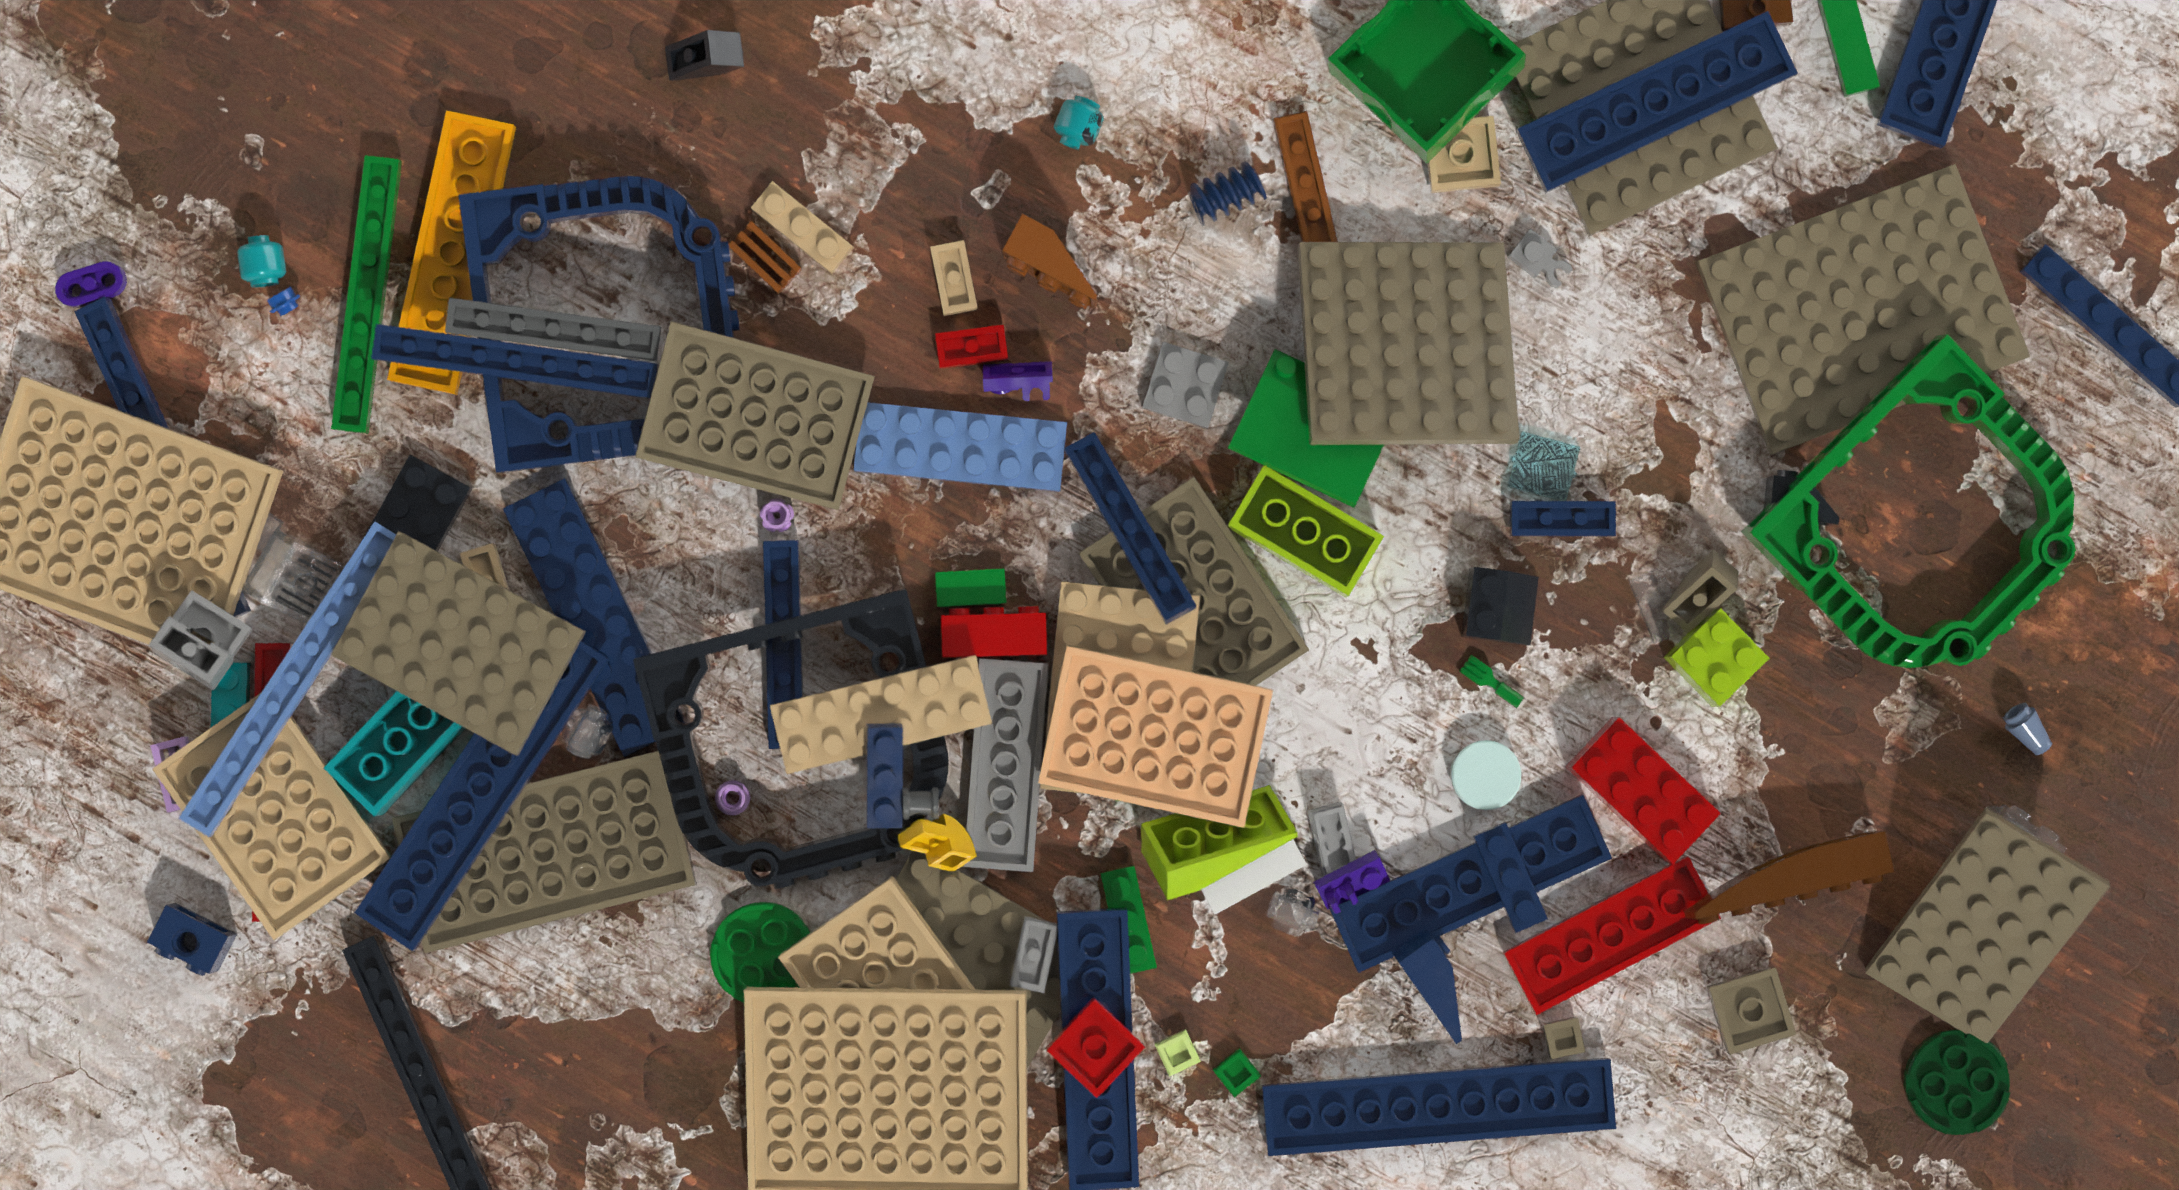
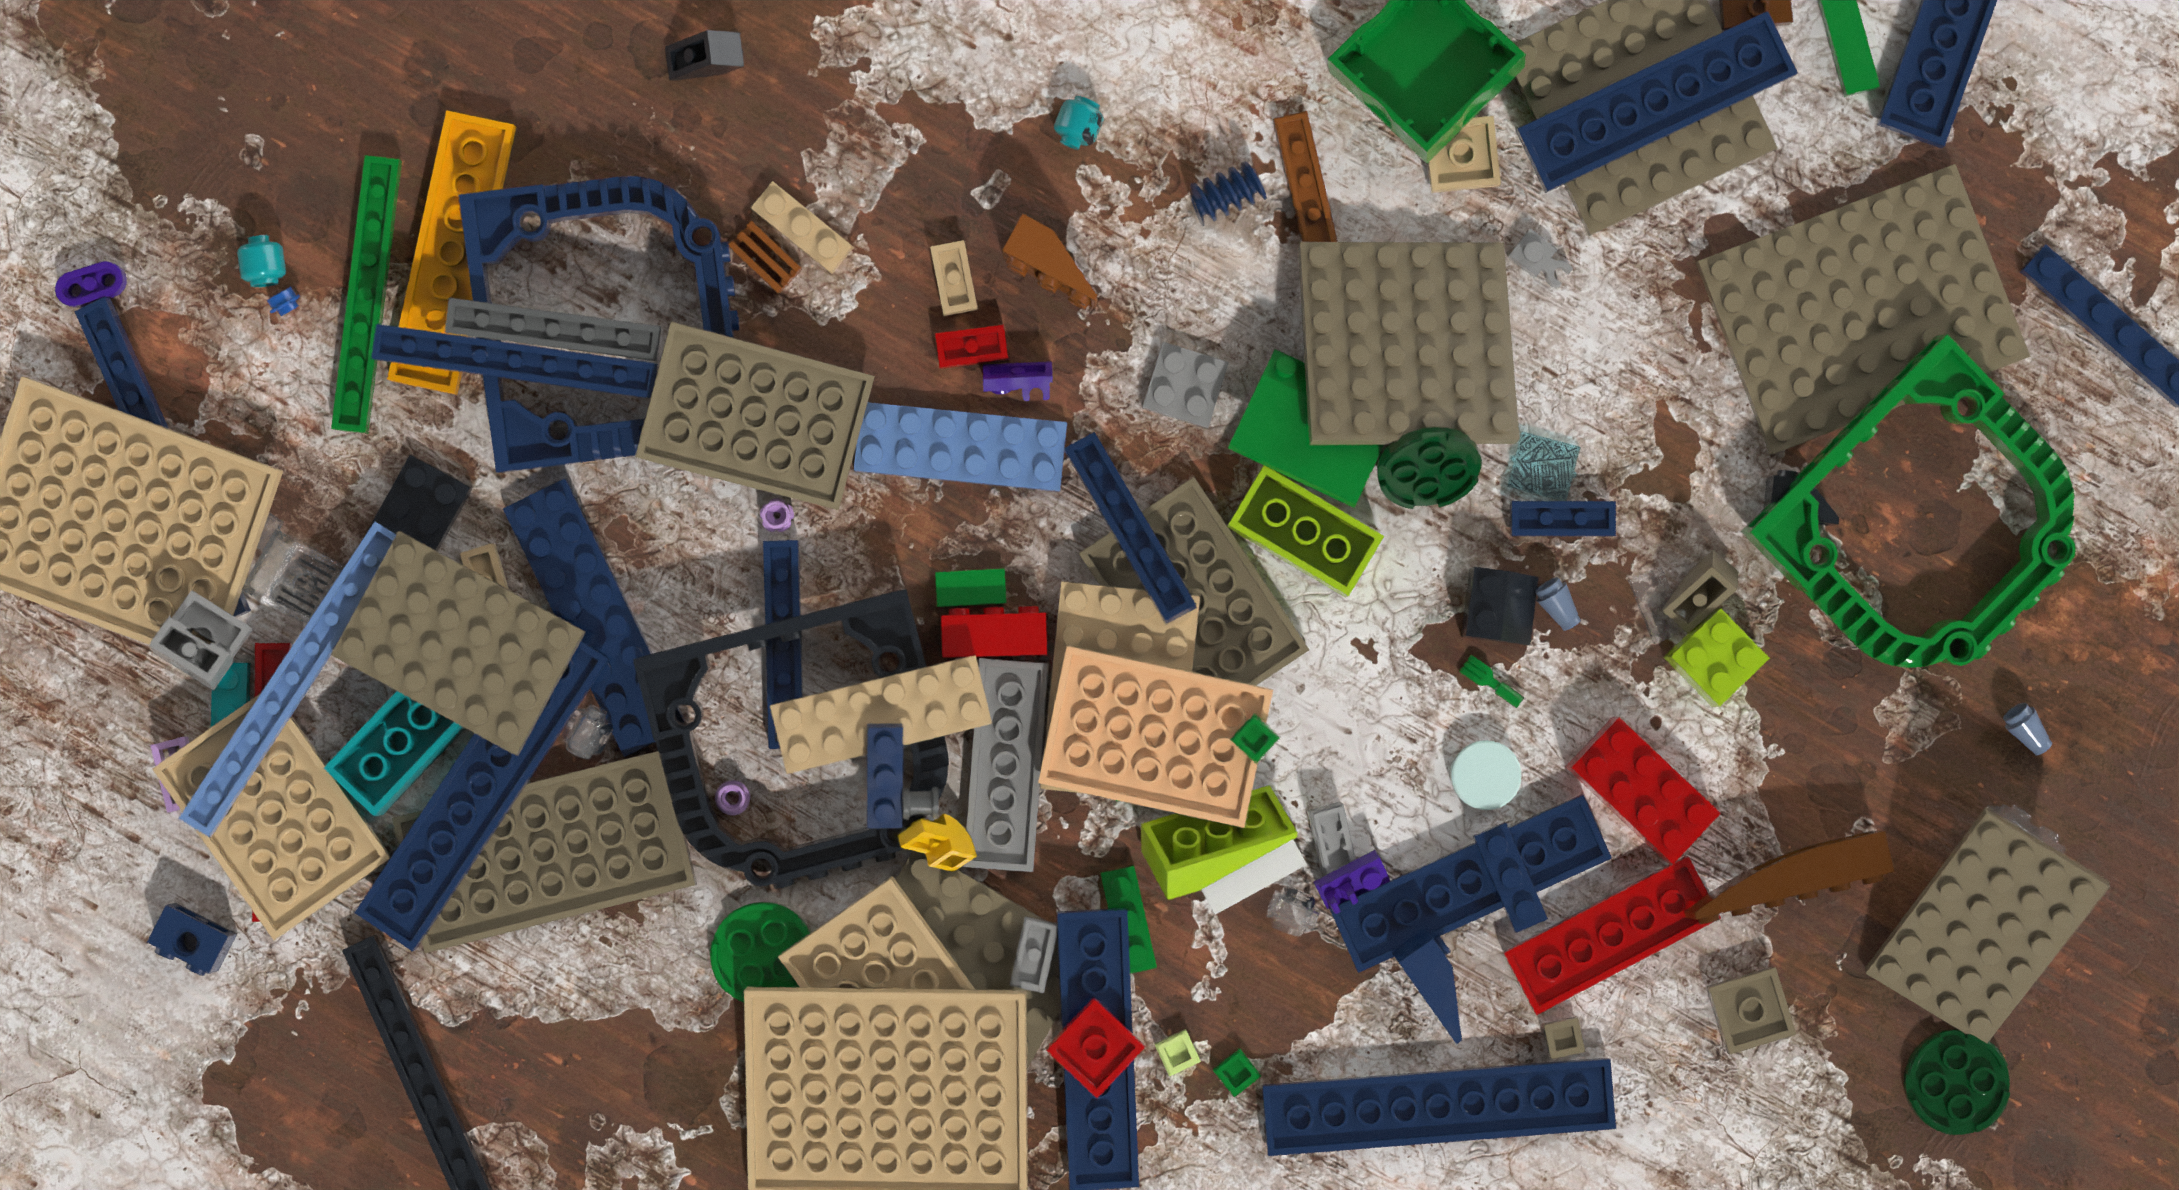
(1255, 738): none -> green tile
(1429, 467): none -> dark green tile
(1558, 603): none -> sand blue cone

